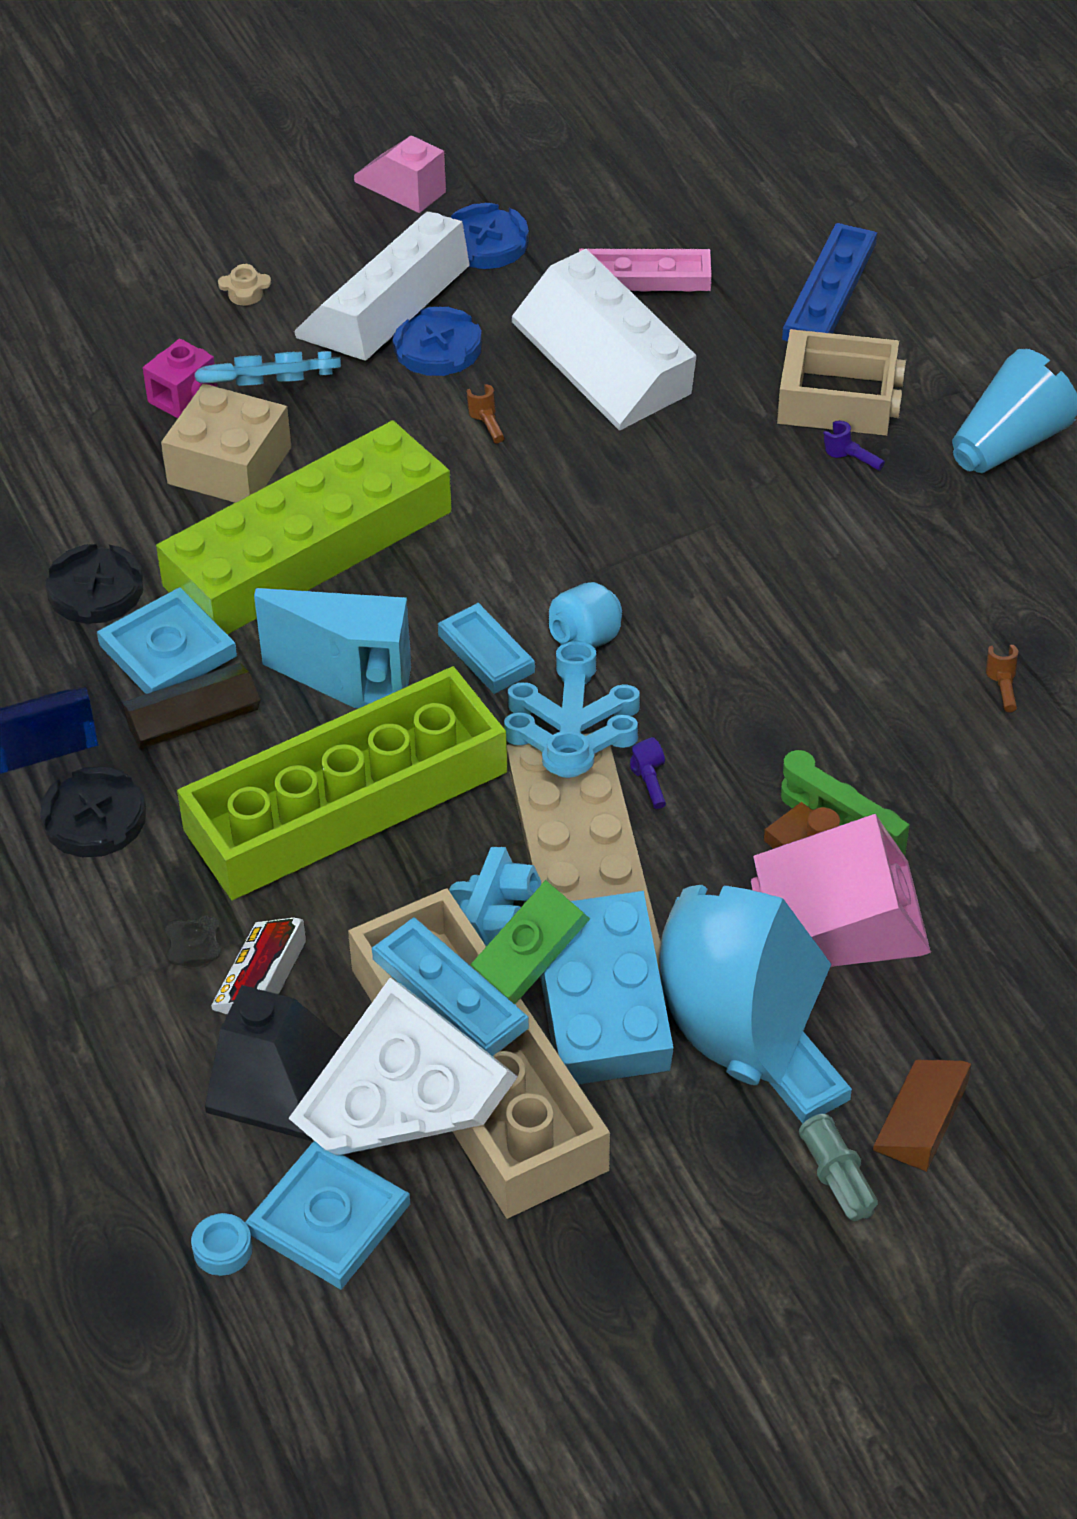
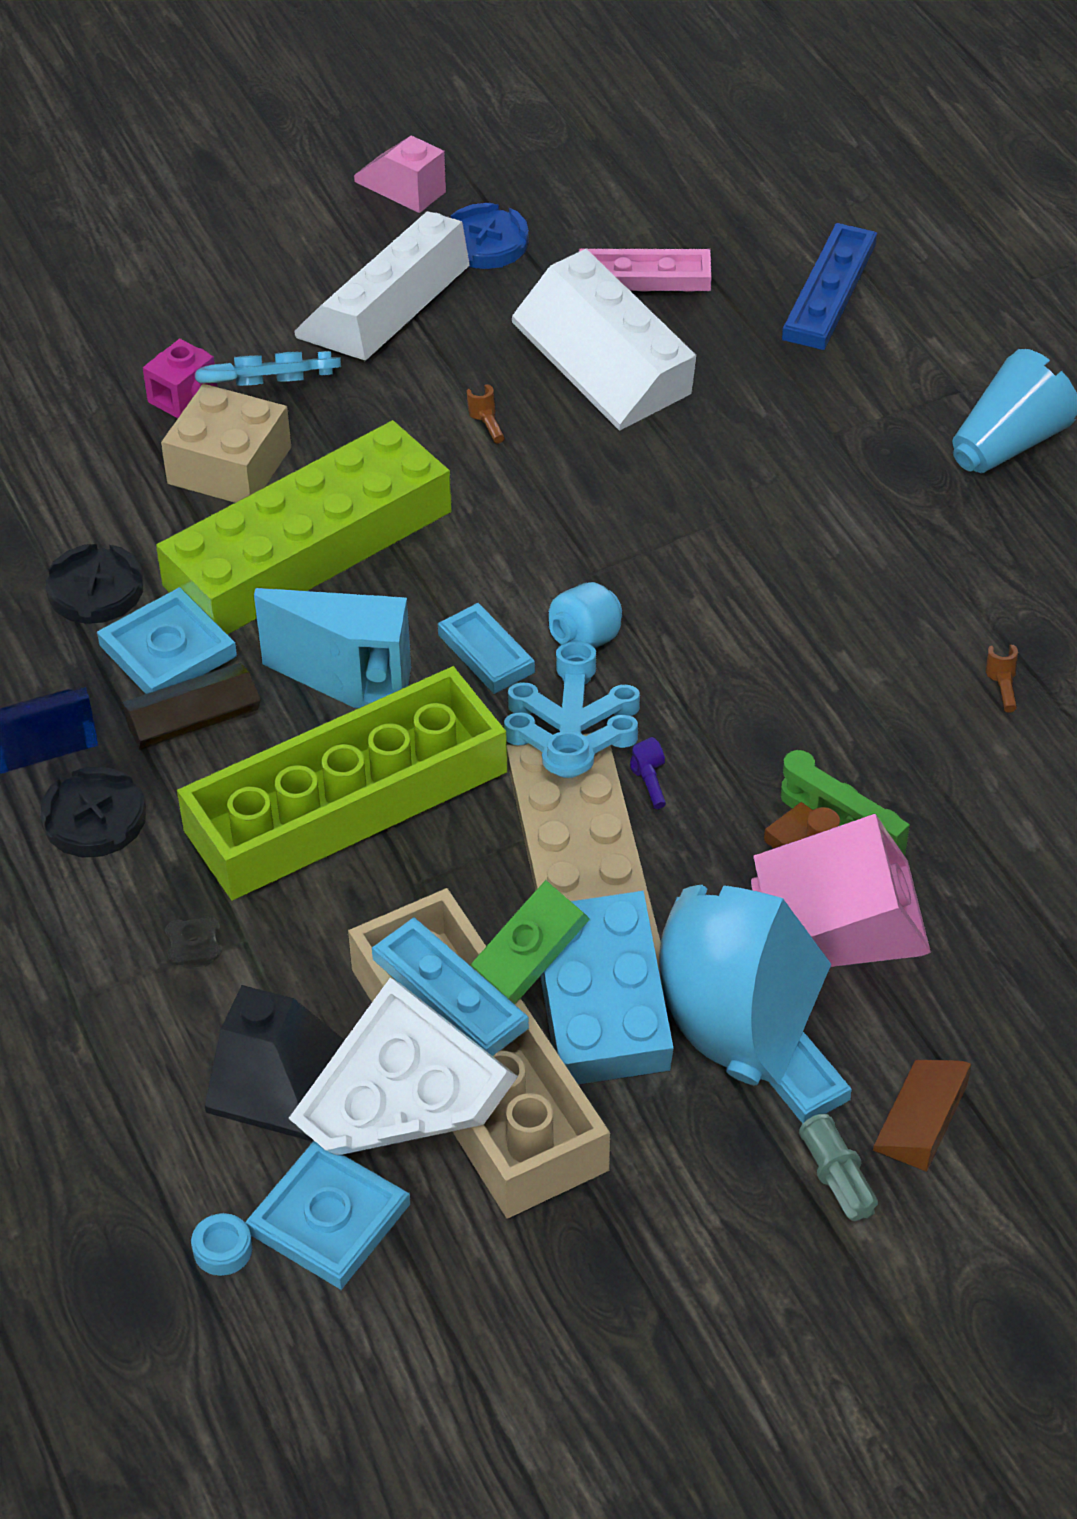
(244, 284): tan plate -> none
(263, 960): slope -> none
(438, 342): blue tile -> none
(490, 896): medium azure hips -> none
(840, 357): tan window -> none
(841, 444): dark purple hand -> none

